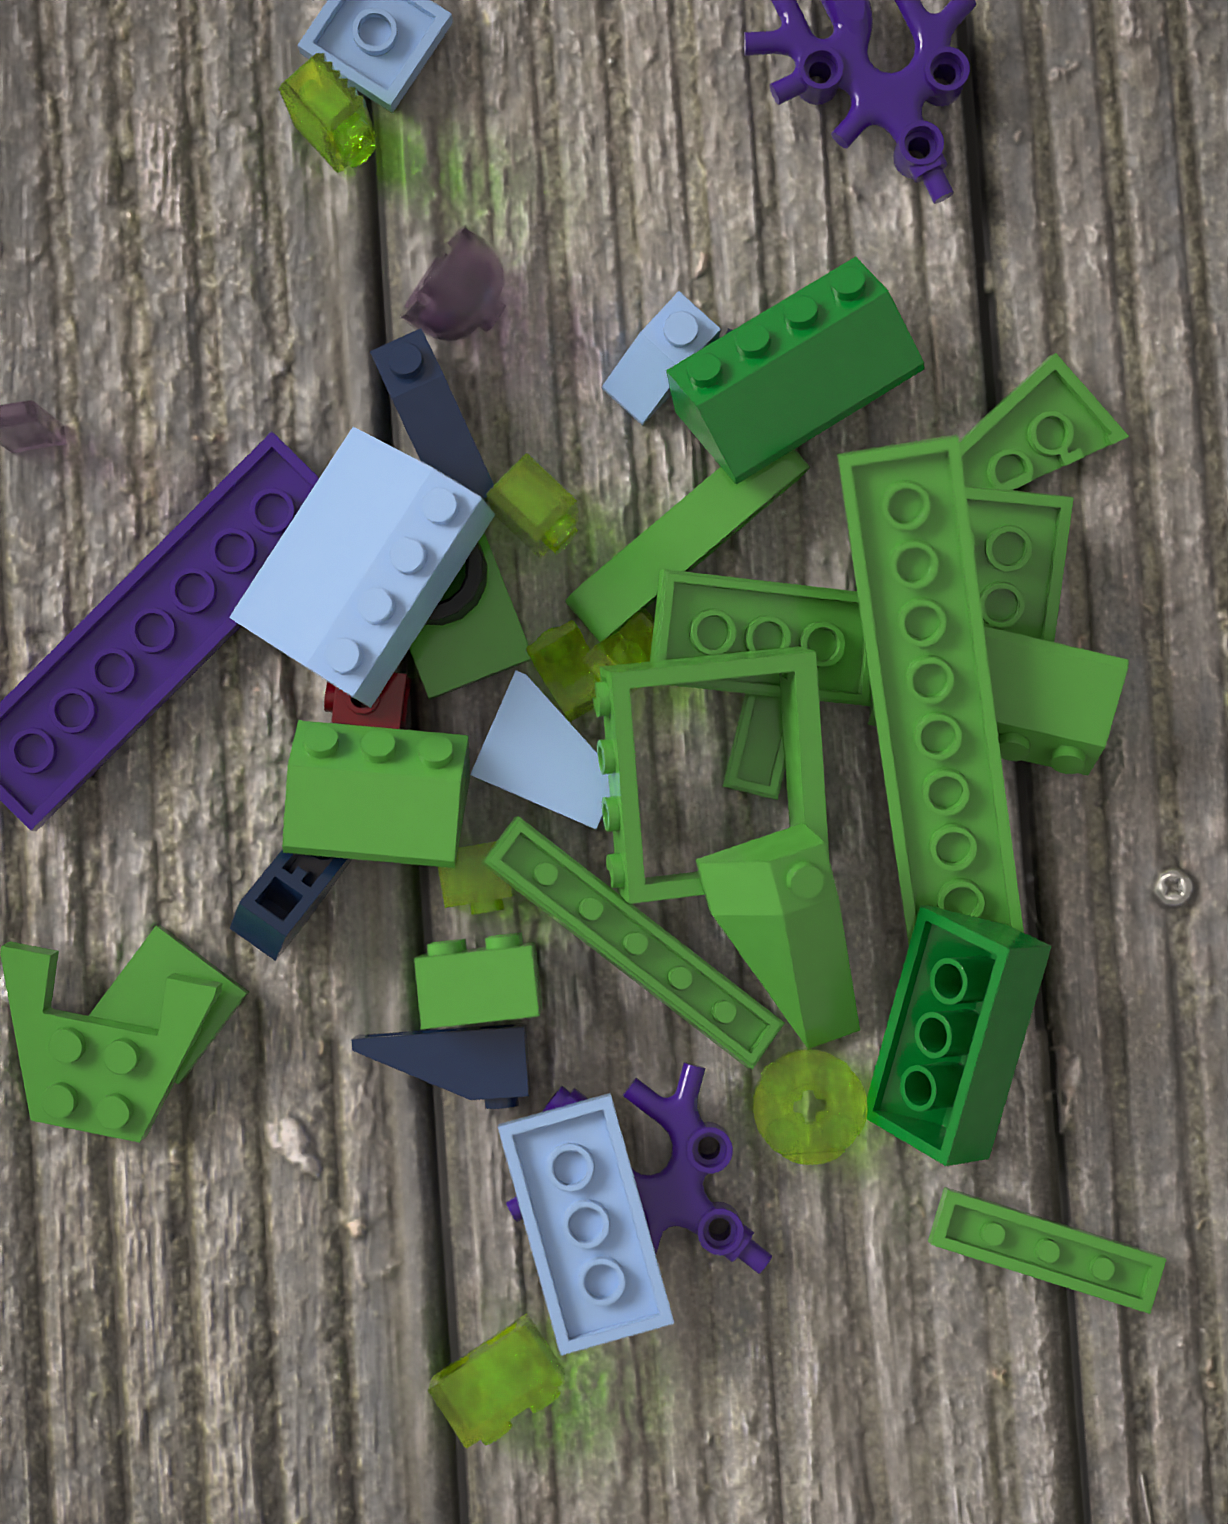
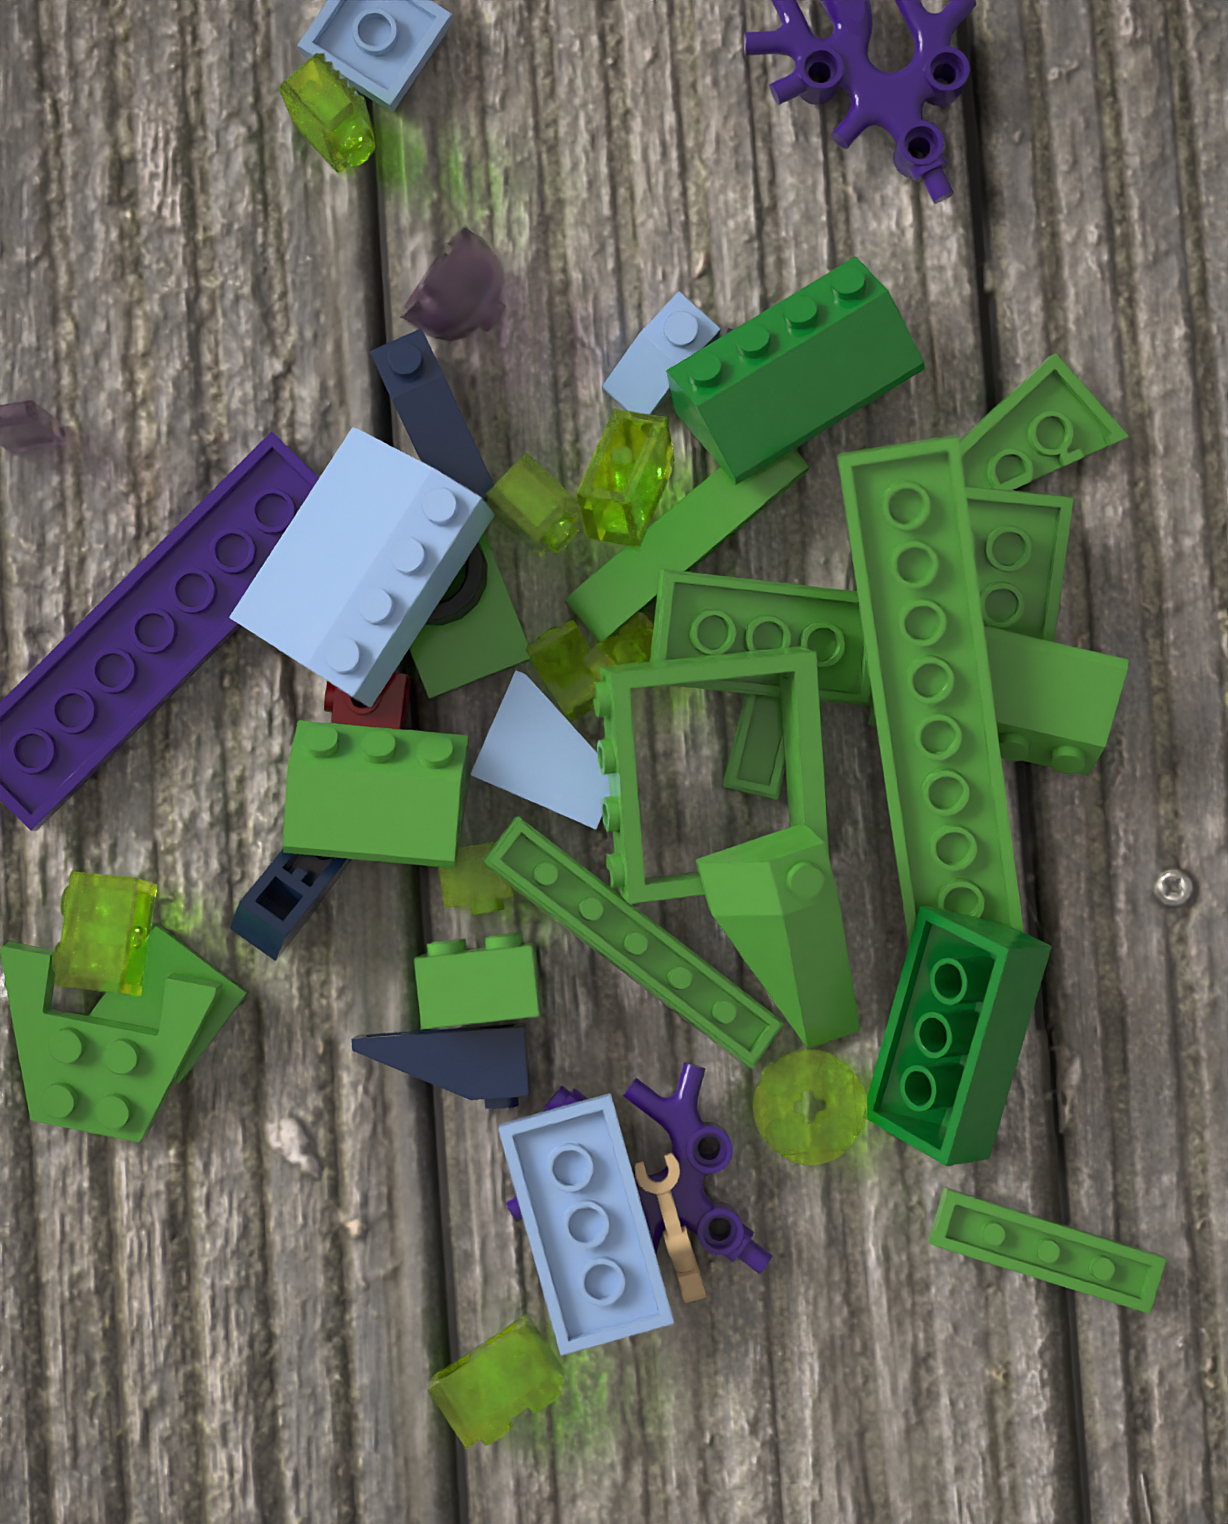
(104, 933): none -> clear neon green brick
(626, 478): none -> clear neon green brick
(675, 1237): none -> tan piece

